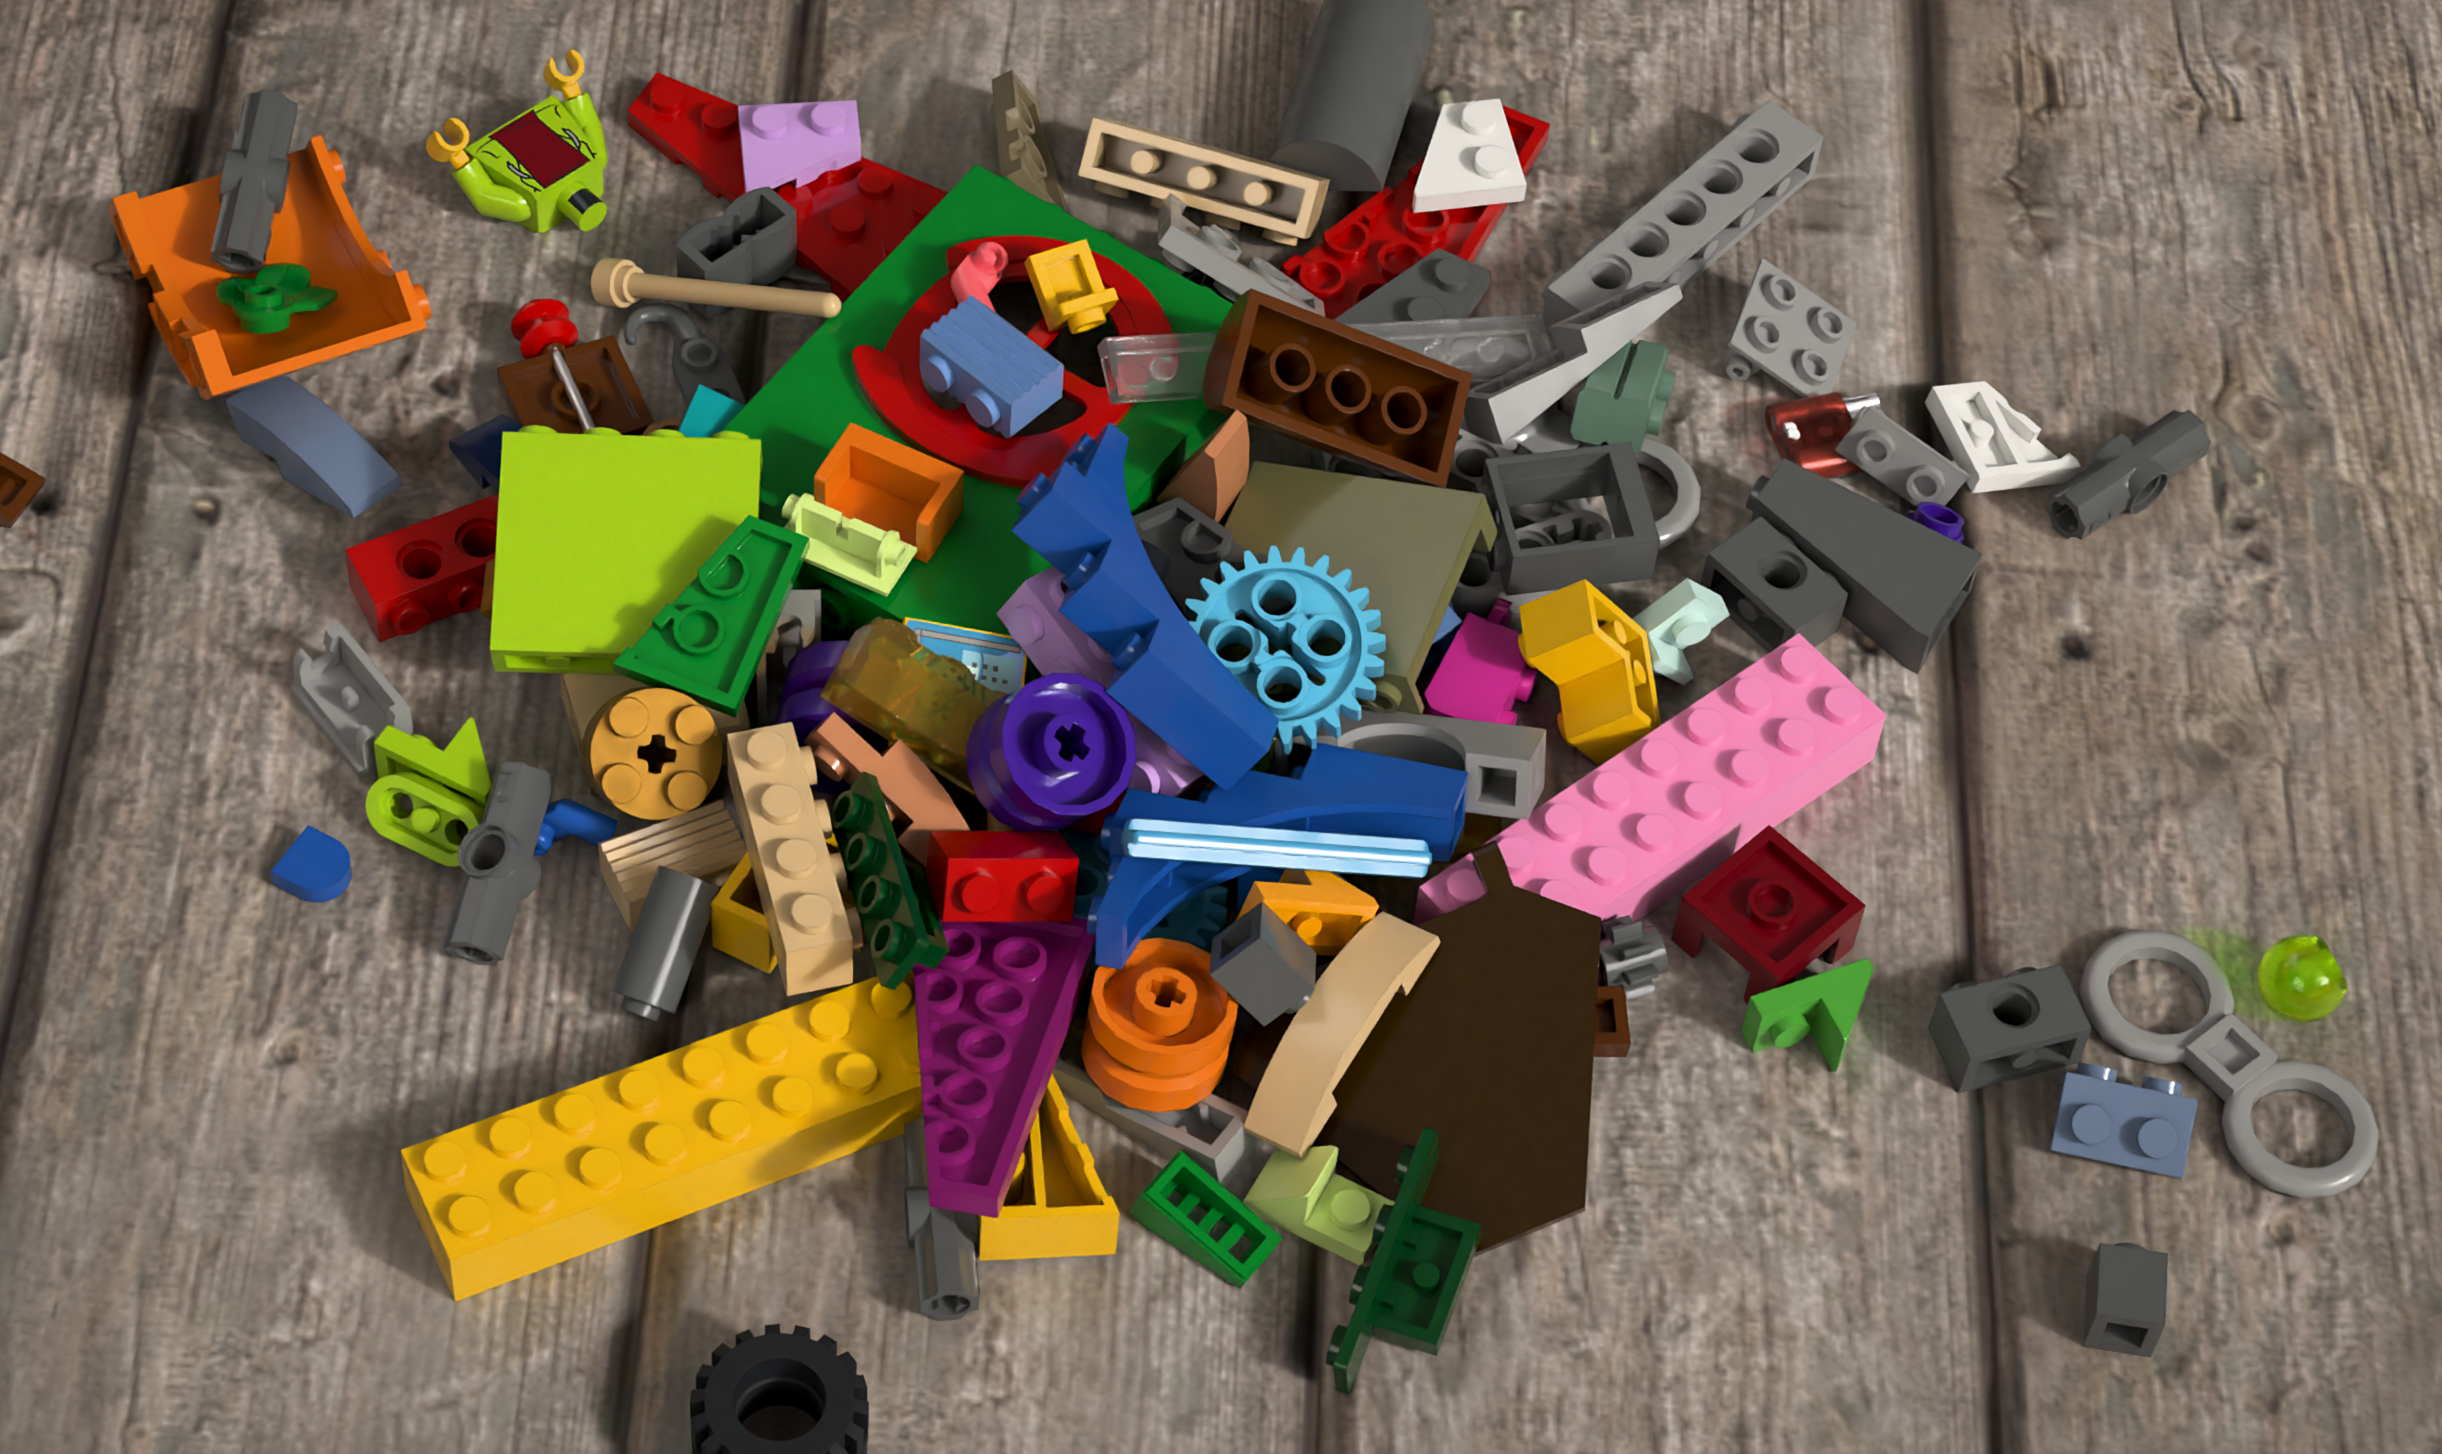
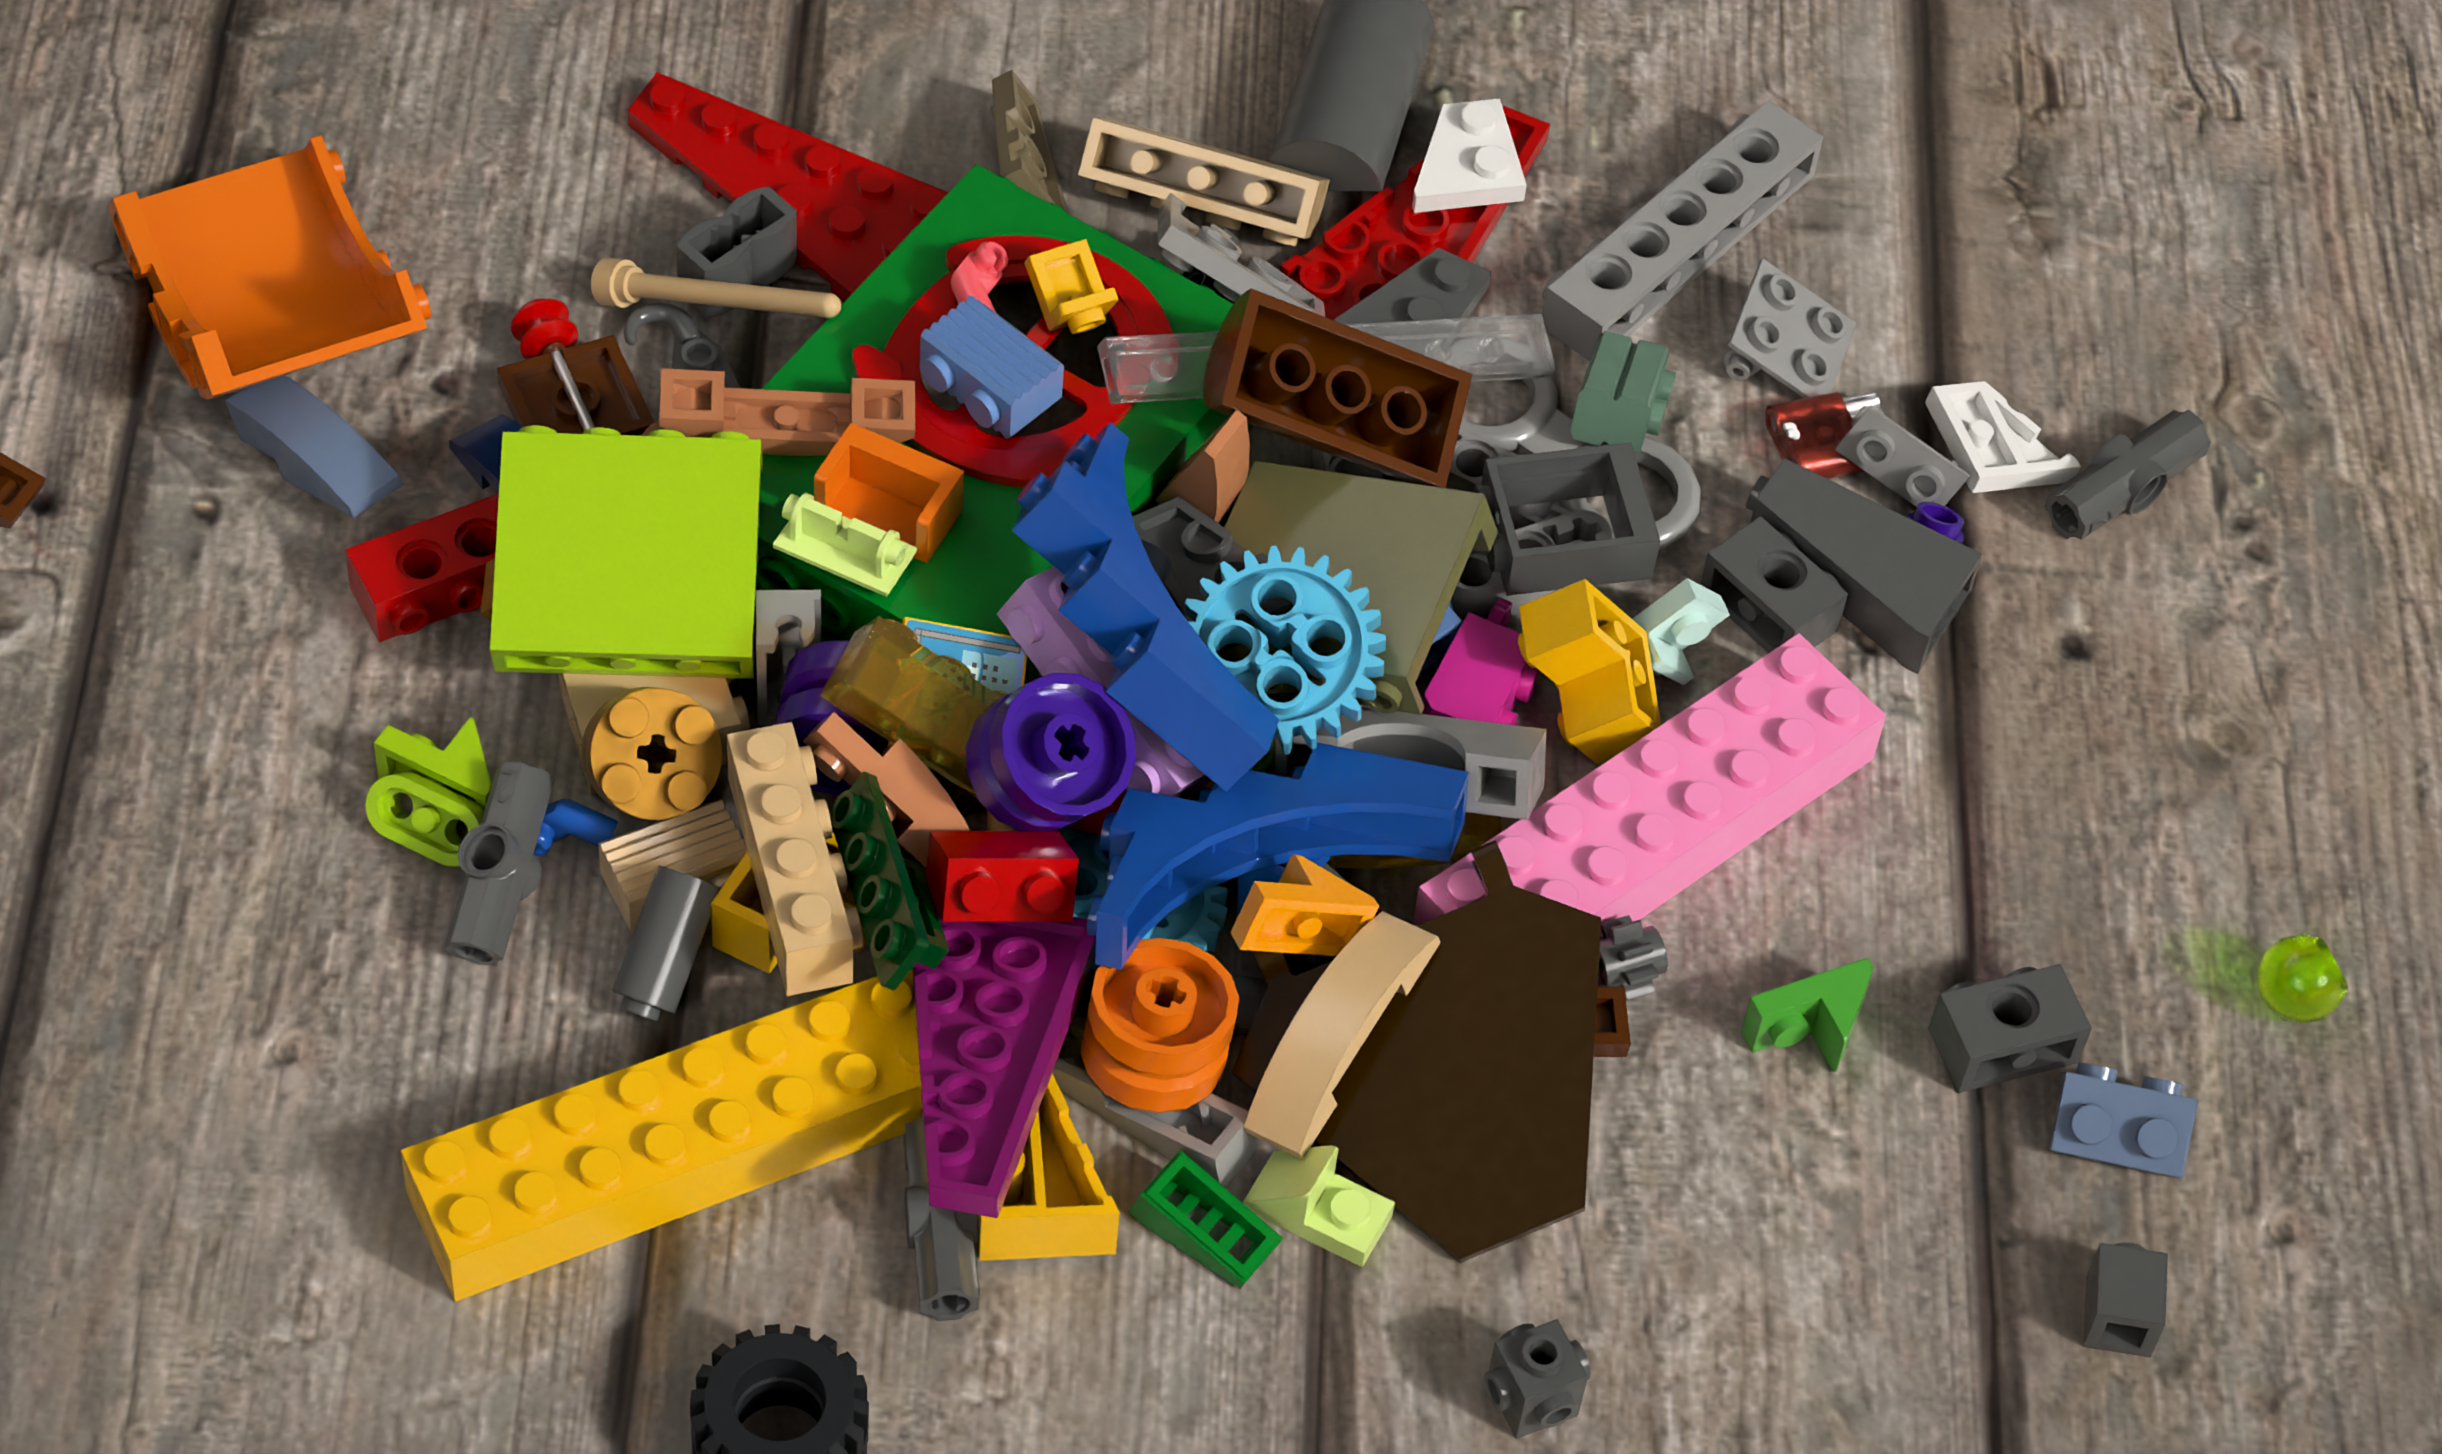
(254, 182): dark grey piece -> none
(272, 296): green plate -> none
(314, 867): blue tile -> none
(348, 698): light grey hinge -> none
(537, 164): torso -> none
(723, 620): green wing -> none
(784, 420): none -> nougat slope
(796, 141): lavender wing -> none
(1263, 964): dark grey brick -> none
(1275, 848): axle -> none
(1414, 1273): dark green bracket -> none
(1537, 1377): none -> dark grey brick
(1582, 344): light grey slope -> none
(1769, 912): dark red panel -> none
(2230, 1063): light grey bar -> none

